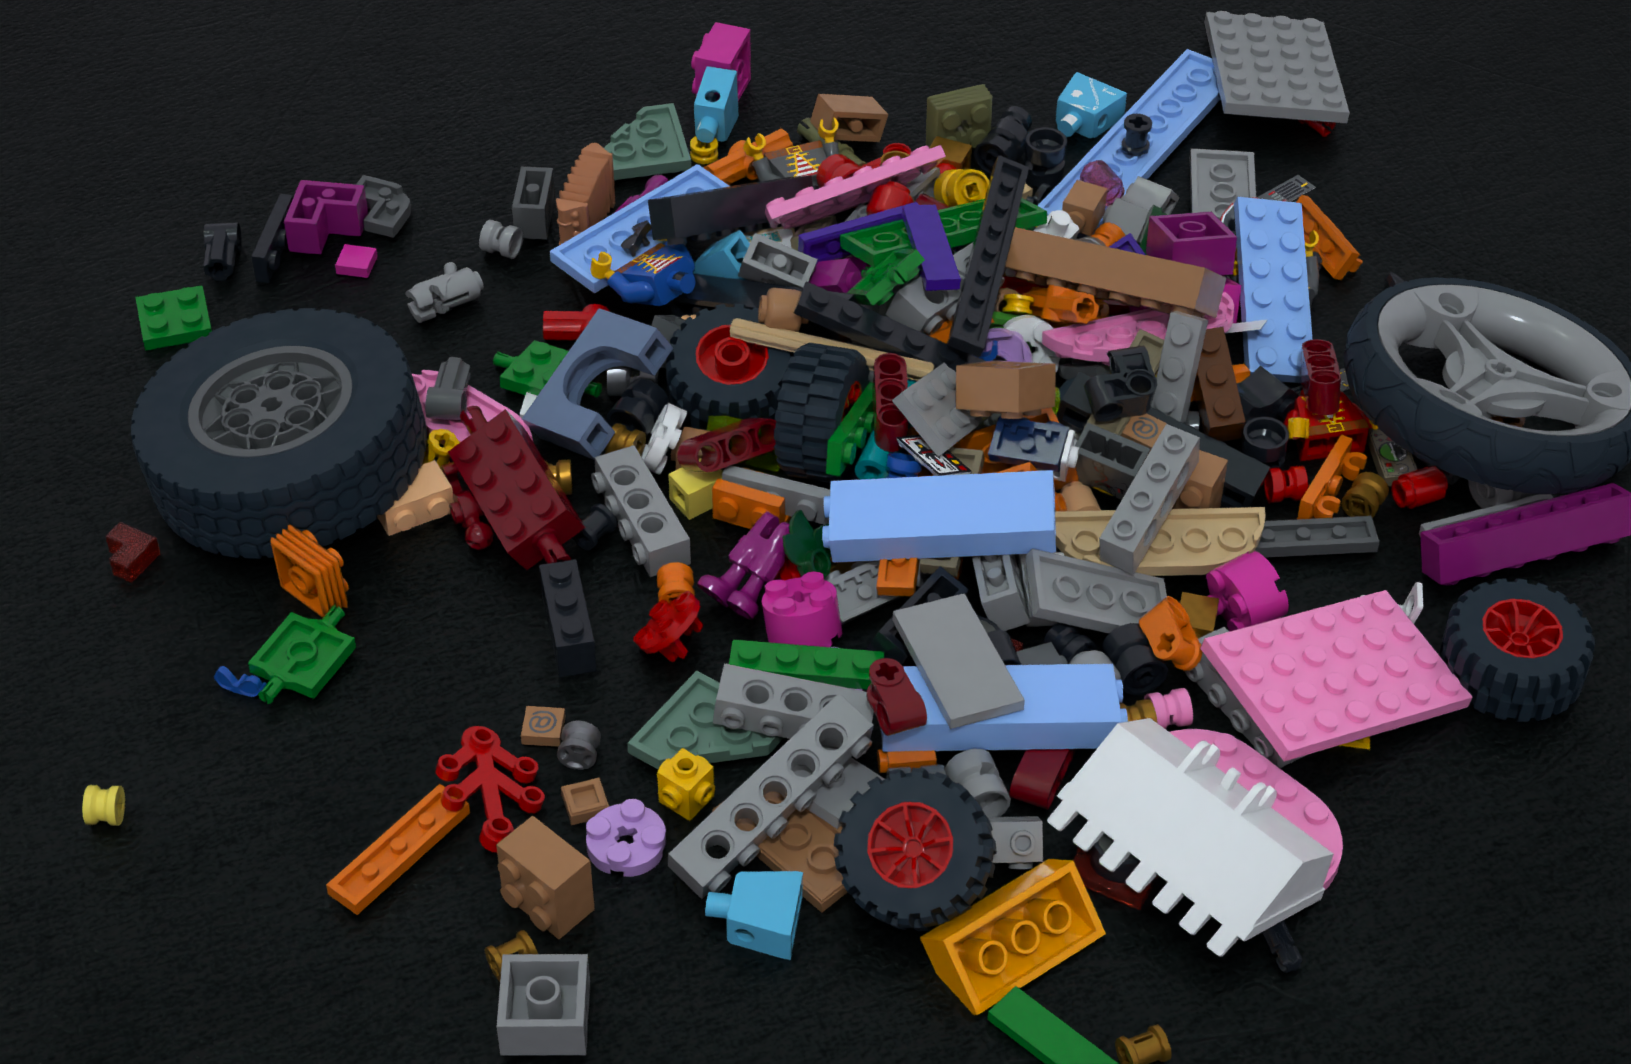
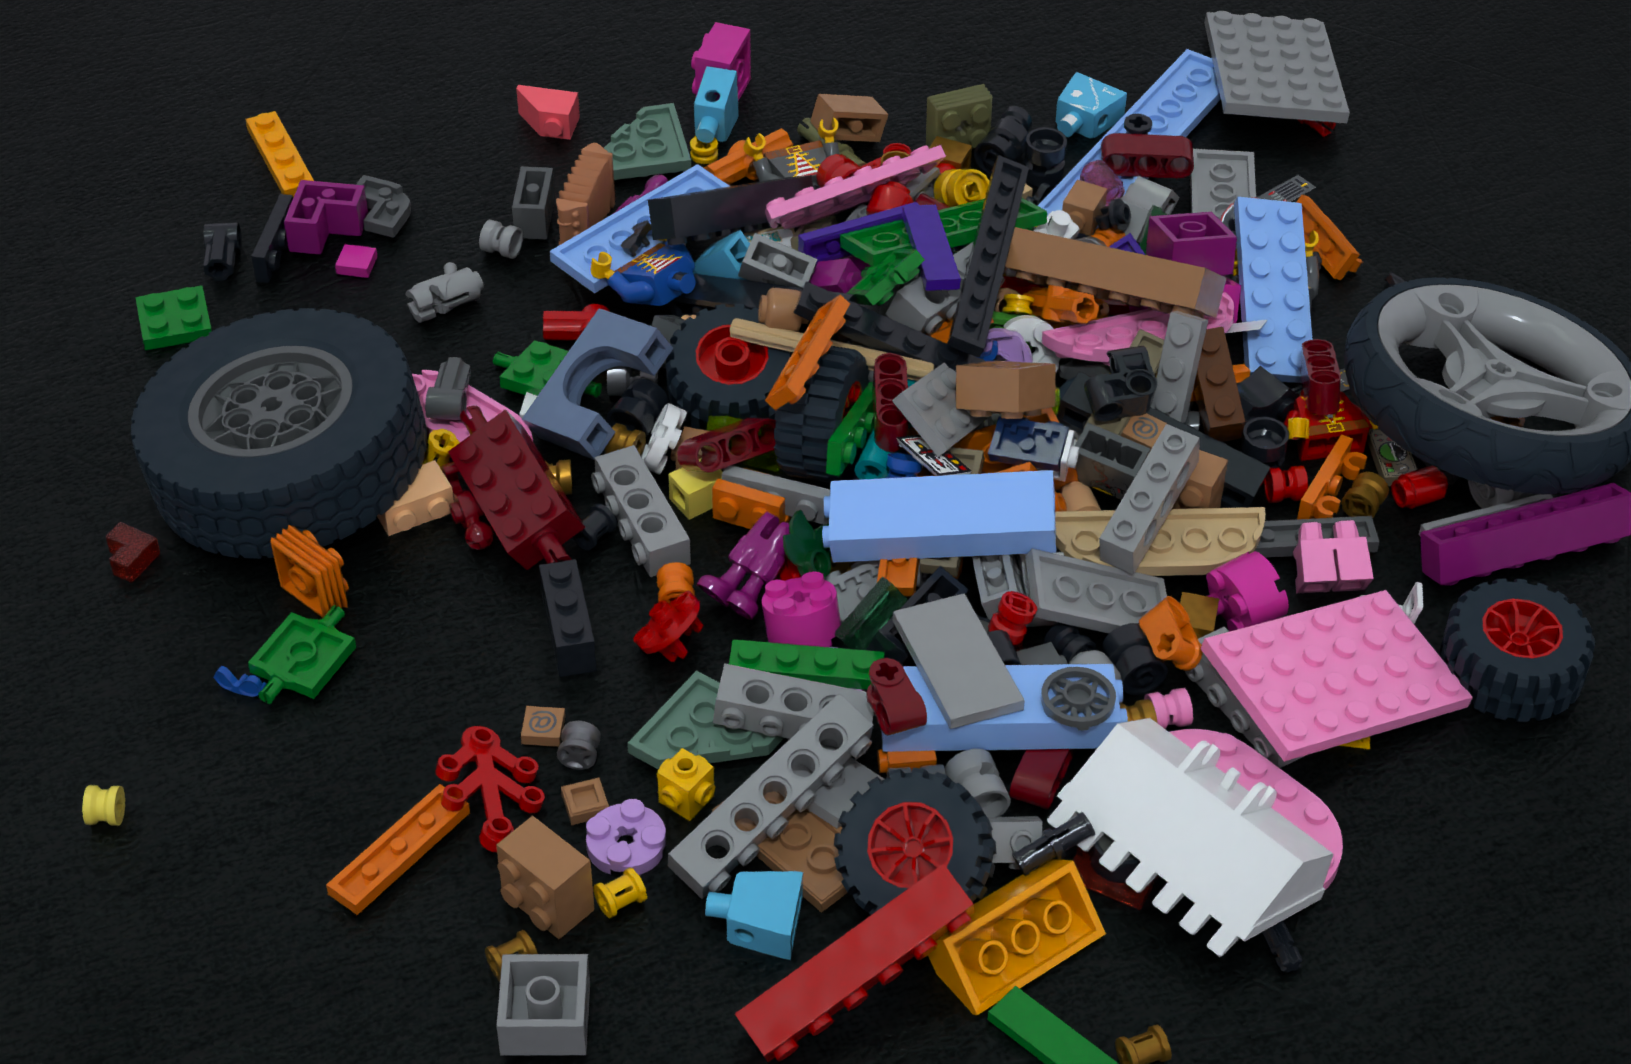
(278, 151): none -> light orange plate
(549, 110): none -> coral slope
(633, 892): none -> yellow bush
(811, 347): none -> orange plate
(856, 963): none -> red brick
(870, 615): none -> clear green plate
(1014, 614): none -> red wheel
(1053, 843): none -> black pin
(1078, 697): none -> dark grey wheel
(1115, 215): none -> black plate
(1148, 155): none -> dark red beam
(1332, 562): none -> bright pink hips

